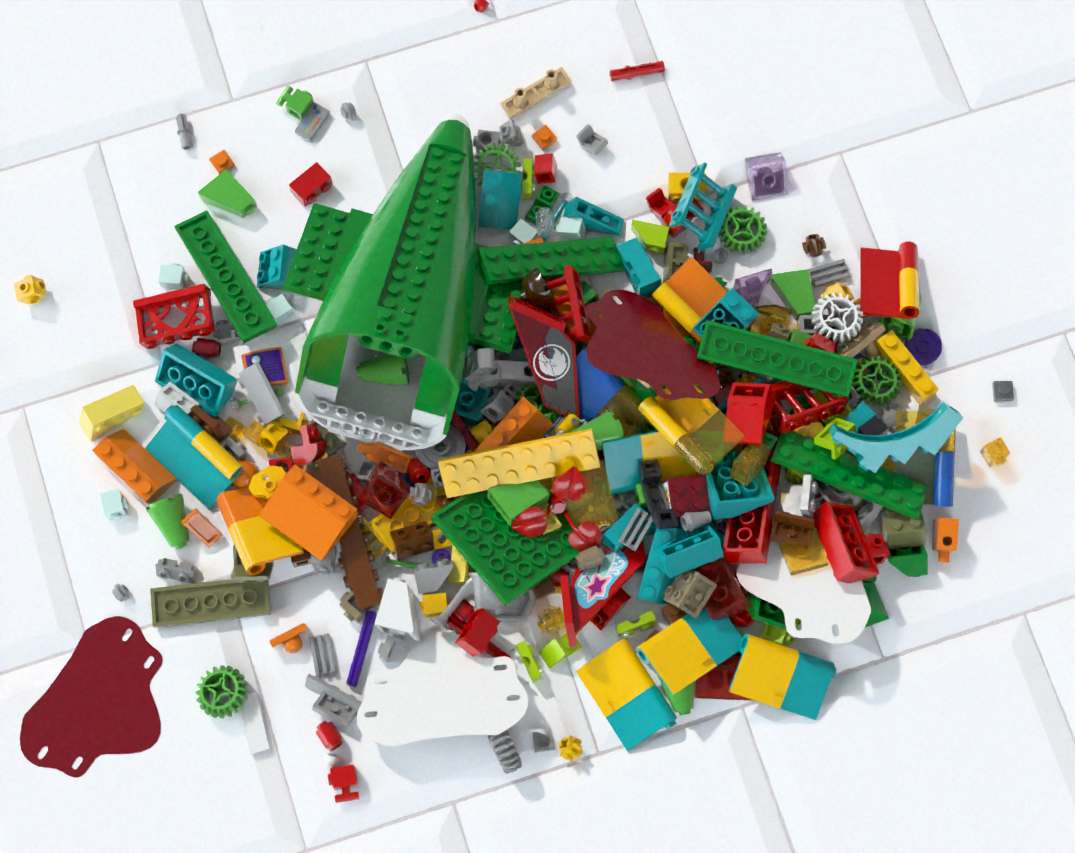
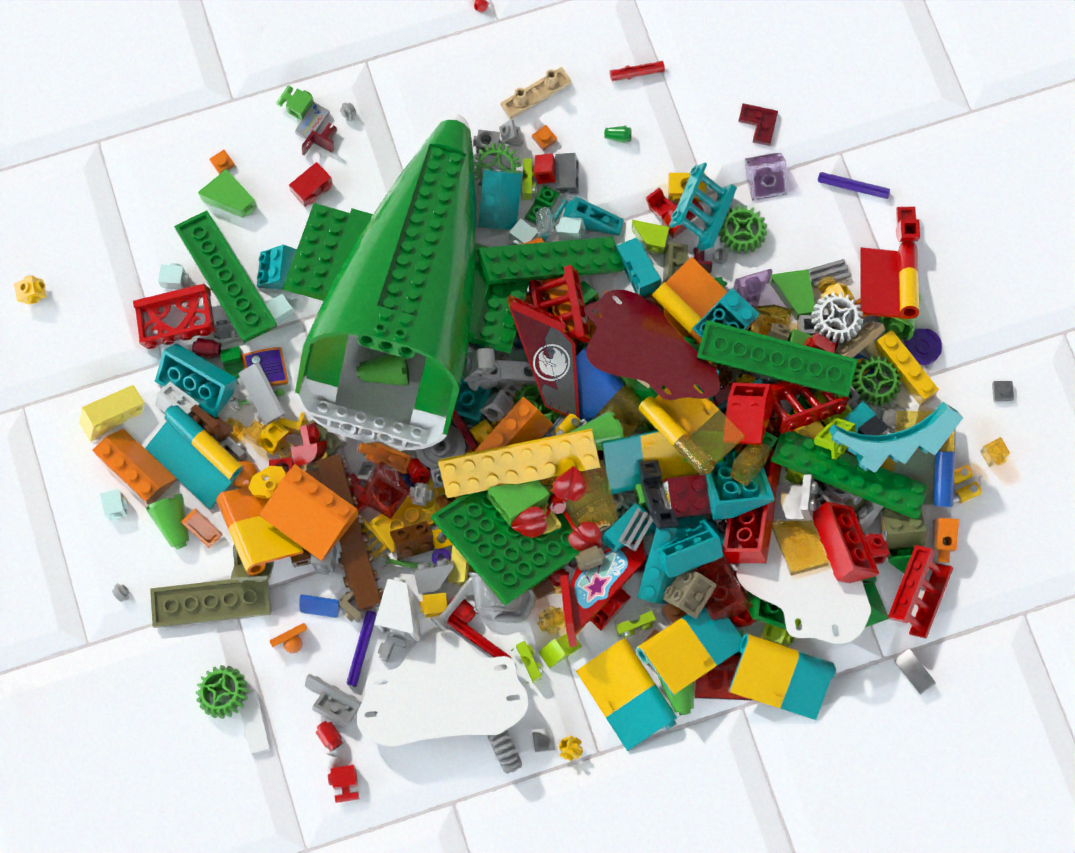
(96, 701): dark red piece -> none
(167, 569): light grey hinge -> none
(184, 132): light grey axle -> none
(232, 361): none -> green slope
(319, 606): none -> blue slope
(319, 638): light grey tile -> none
(322, 140): none -> dark red bracket
(477, 632): red brick -> none
(536, 290): dark brown cylinder -> none
(567, 173): none -> dark grey hinge
(591, 141): light grey bracket -> none
(619, 133): none -> green cone
(694, 520): light grey cone -> none
(762, 118): none -> dark red tile
(792, 529): reddish brown bracket -> none
(814, 245): reddish brown gear -> none
(824, 283): none -> clear yellow tile
(853, 185): none -> dark purple axle
(907, 225): none -> red brick
(911, 586): none -> red fence
(914, 671): none -> flat silver slope
(969, 491): none -> yellow piece

